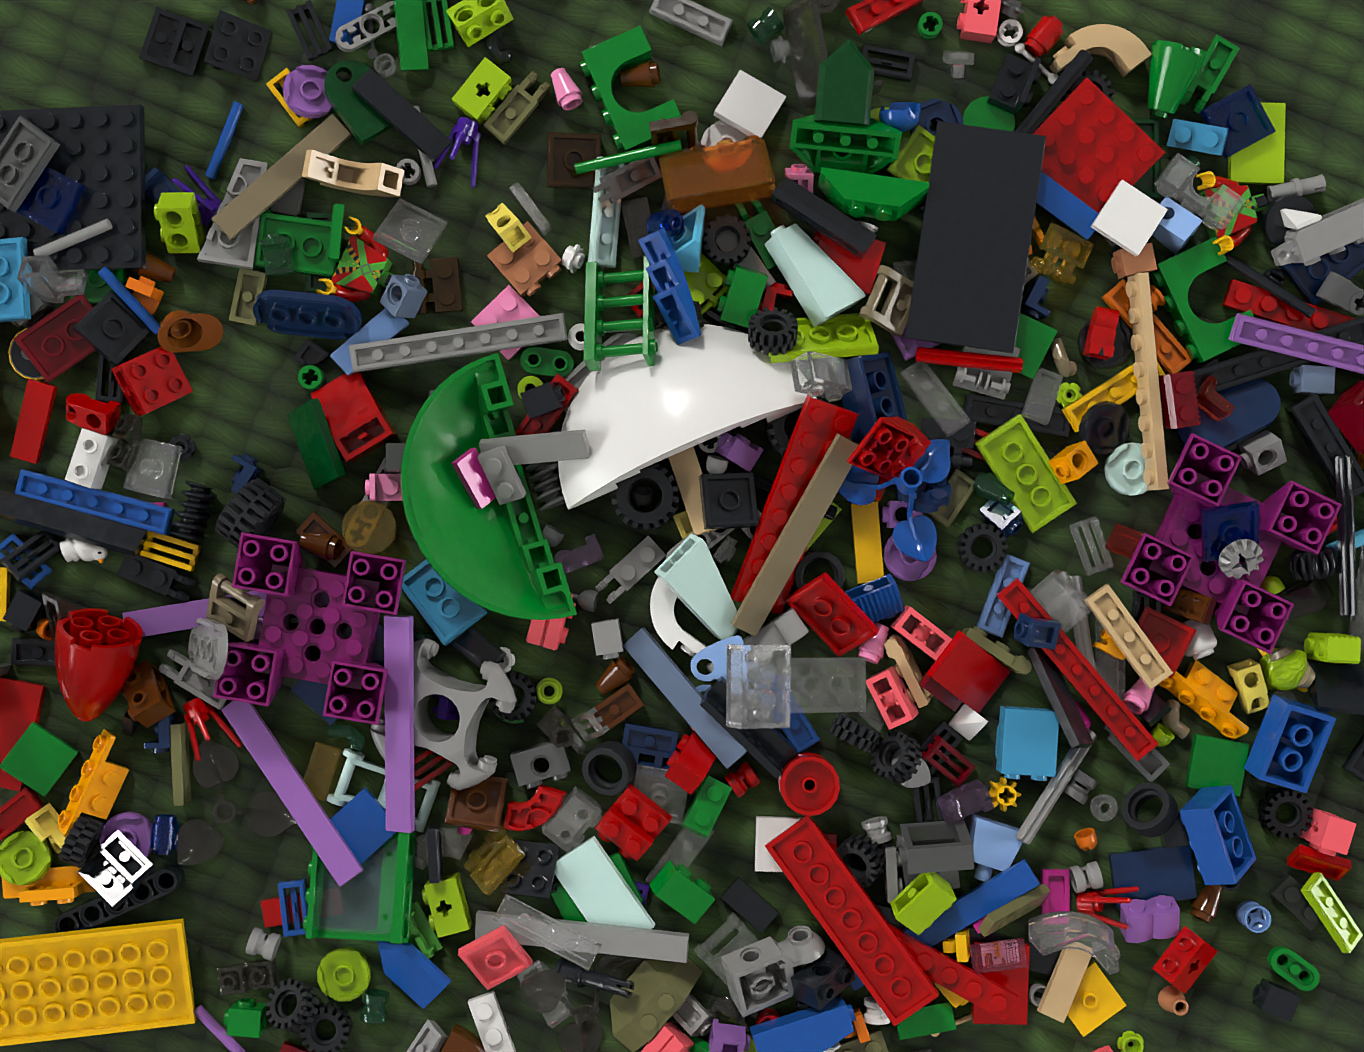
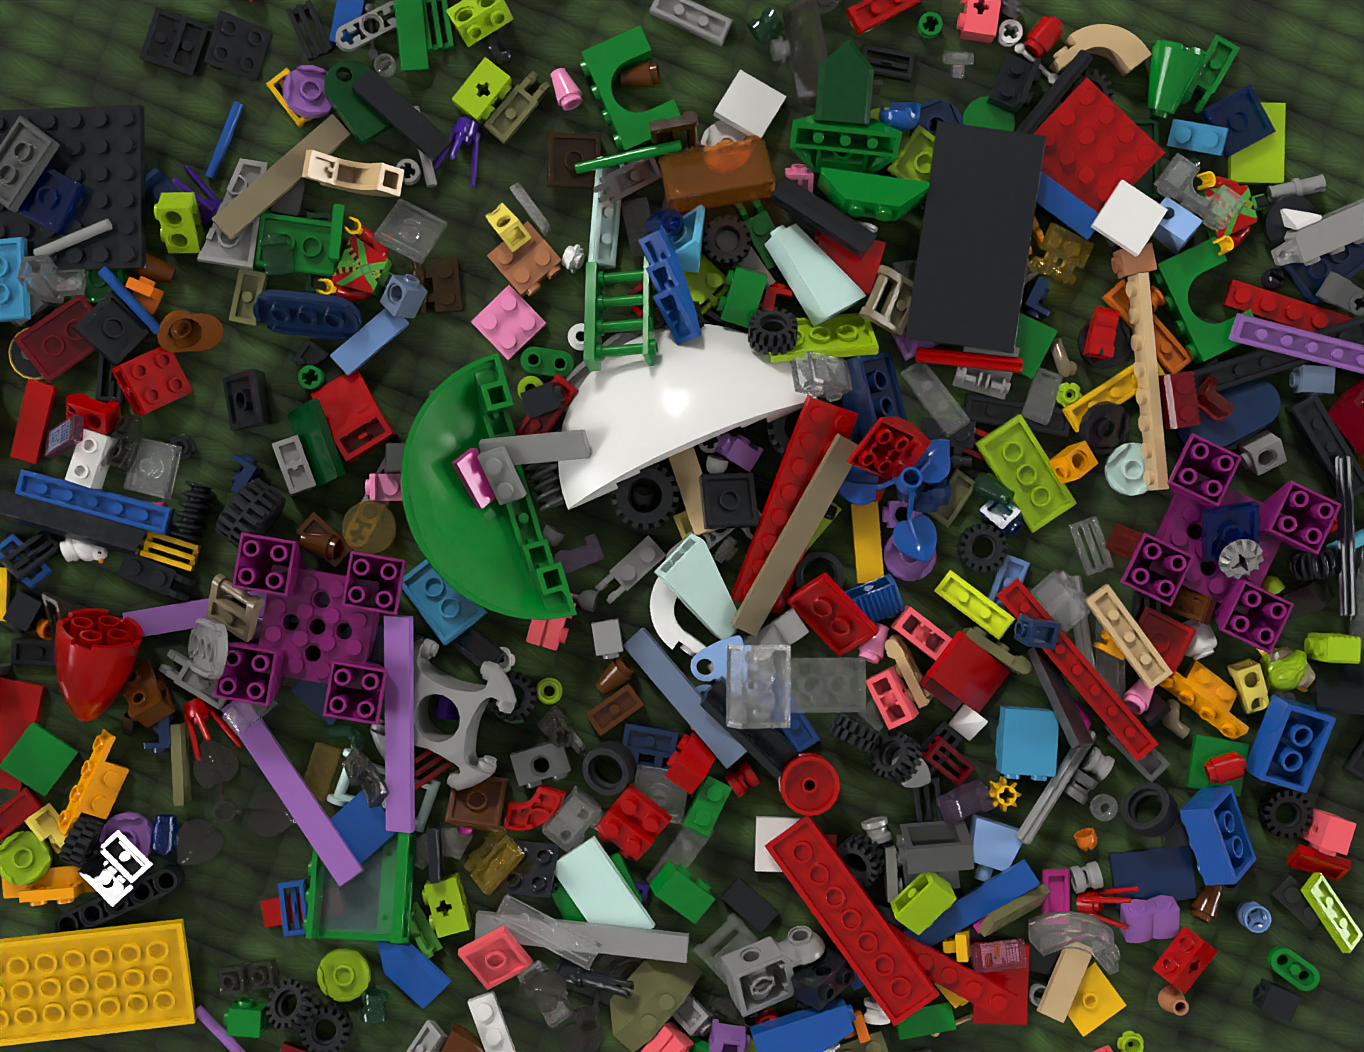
(64, 436): none -> tile
(244, 715): none -> clear leg
(247, 400): none -> black slope
(263, 944): light grey wheel -> none
(294, 465): none -> light grey hinge
(364, 773): none -> clear smoke slope
(458, 342): light grey tile -> none
(593, 722): clear tile -> none
(974, 604): none -> neon yellow tile
(1097, 763): none -> light grey wheel
(1162, 735): lime hinge -> none
(1225, 767): none -> red brick
(1269, 285): black bar -> none

